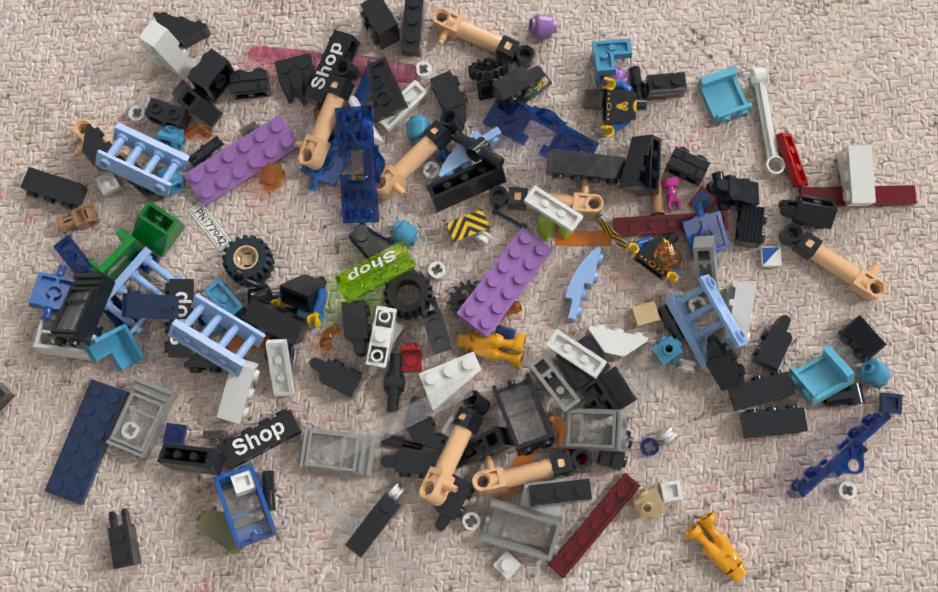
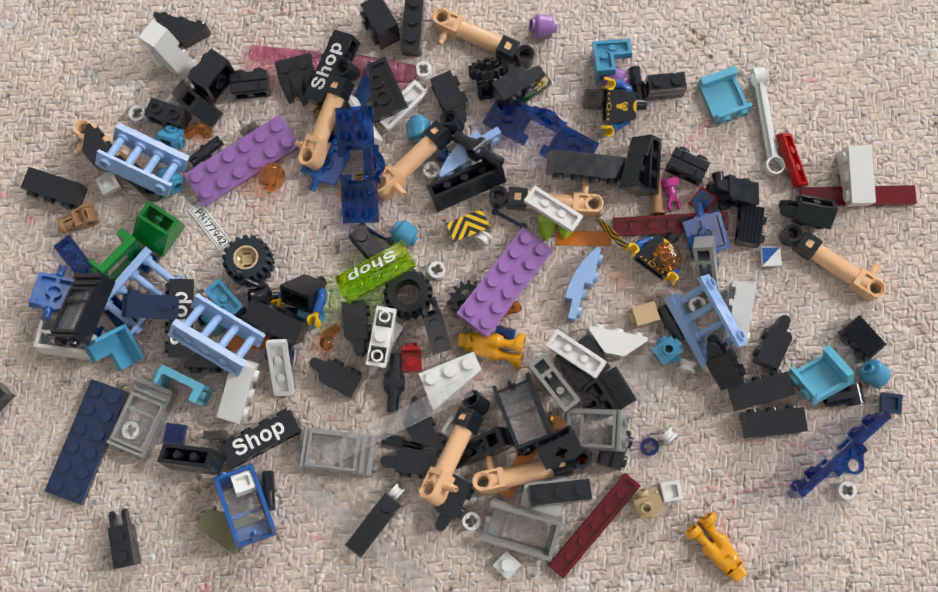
(200, 393): none -> medium azure panel
(548, 447): none -> black brick

